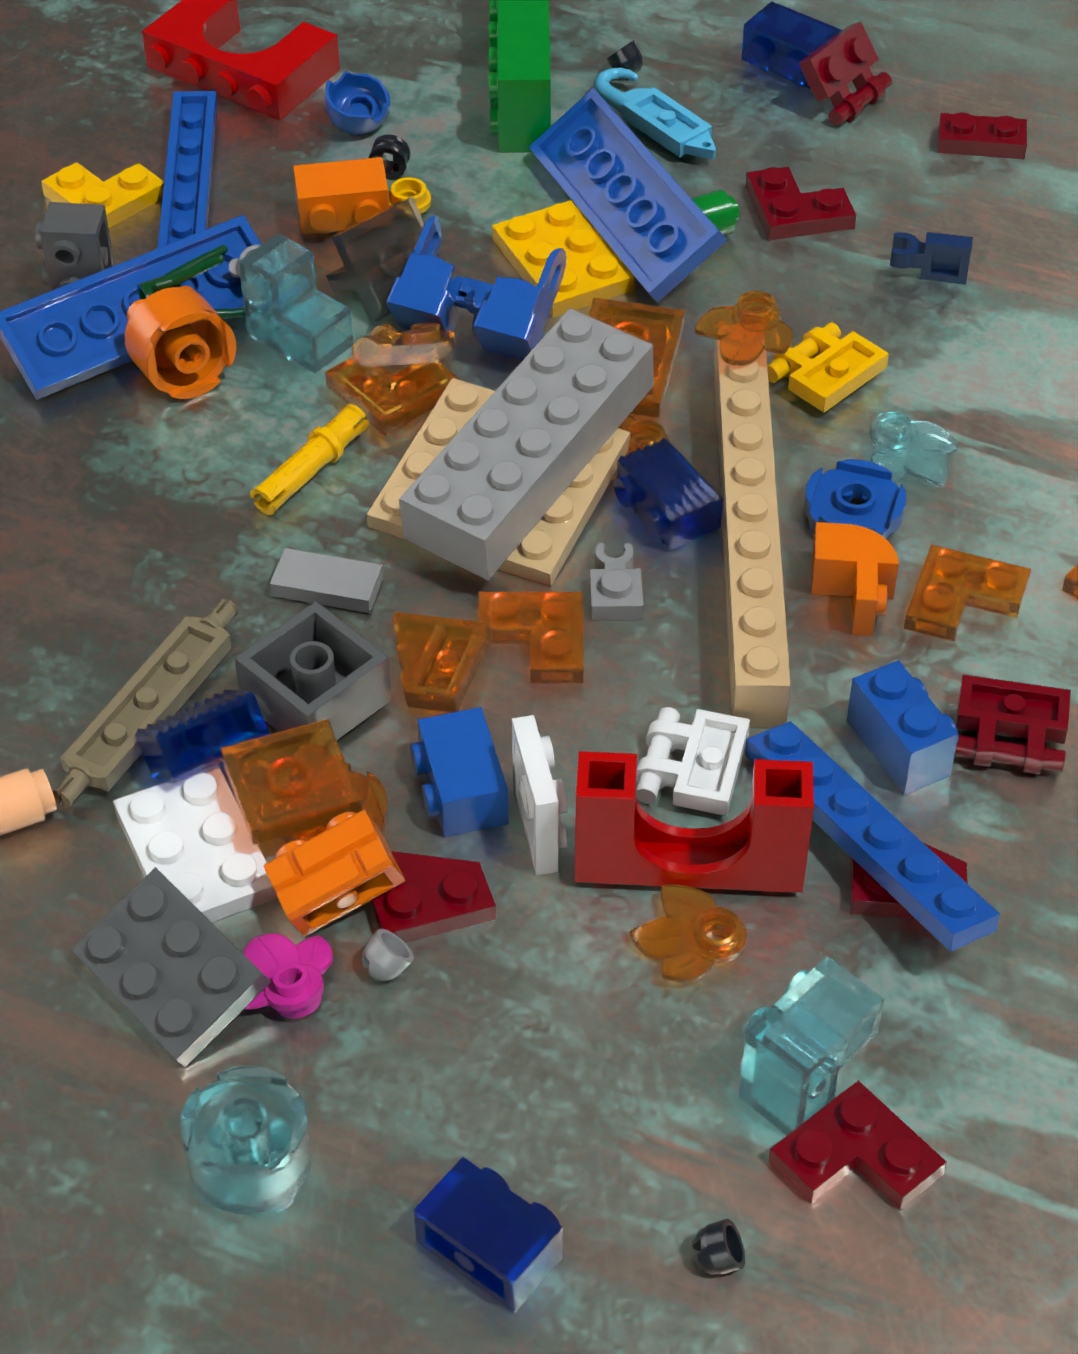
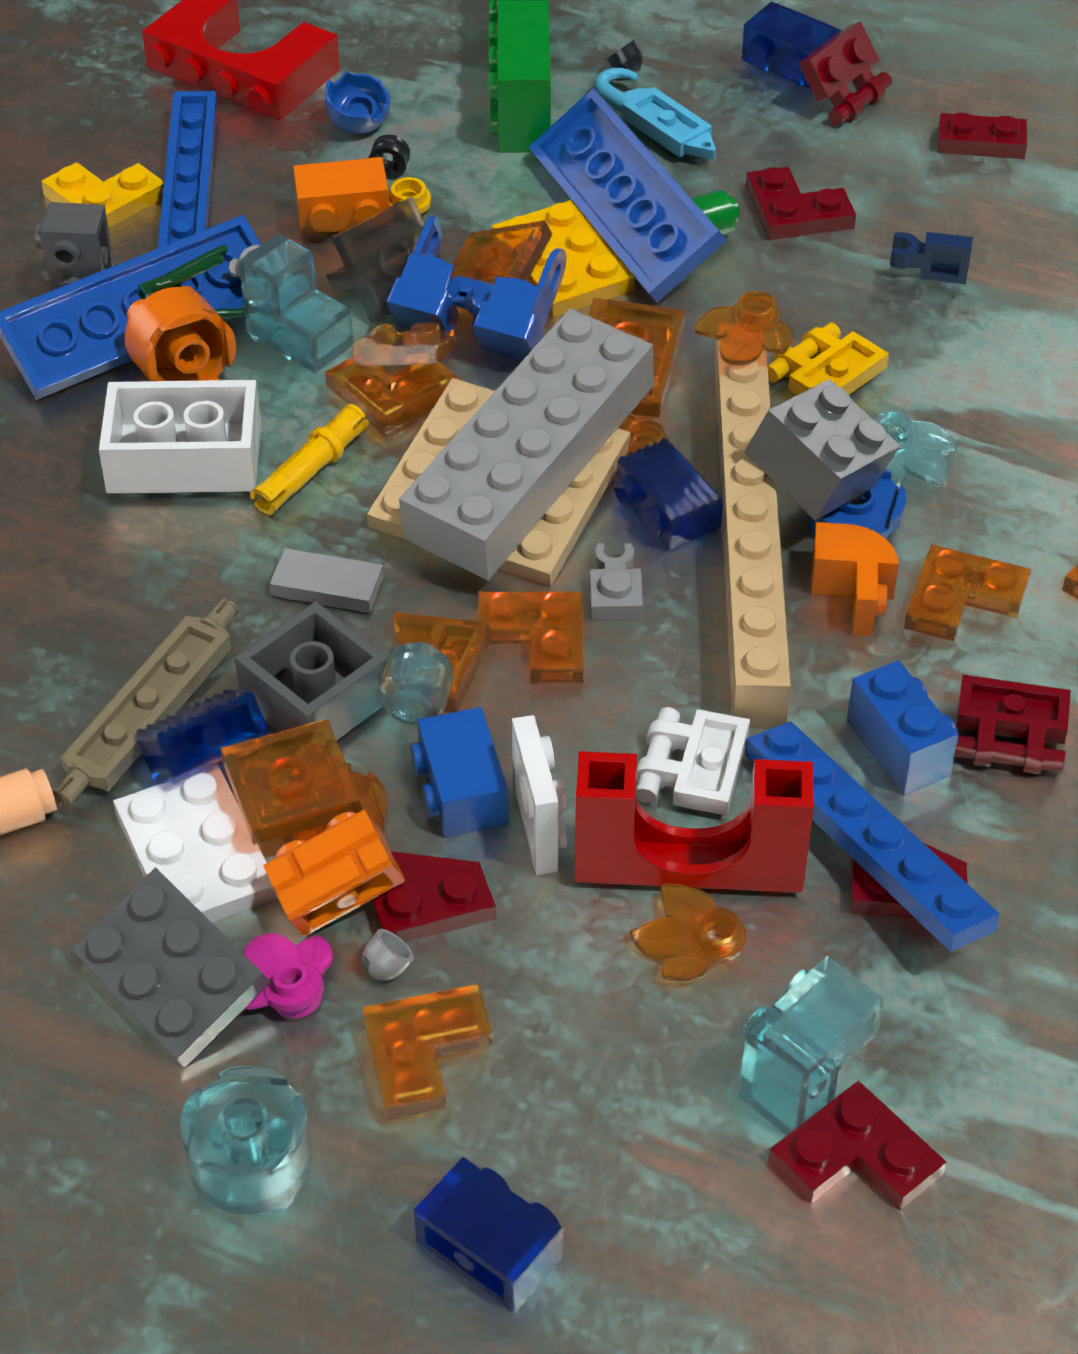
(180, 436): none -> white brick
(410, 1036): none -> clear orange plate
(415, 682): none -> clear light blue head
(502, 252): none -> clear orange plate
(719, 1247): black hinge -> none
(821, 448): none -> dark grey brick

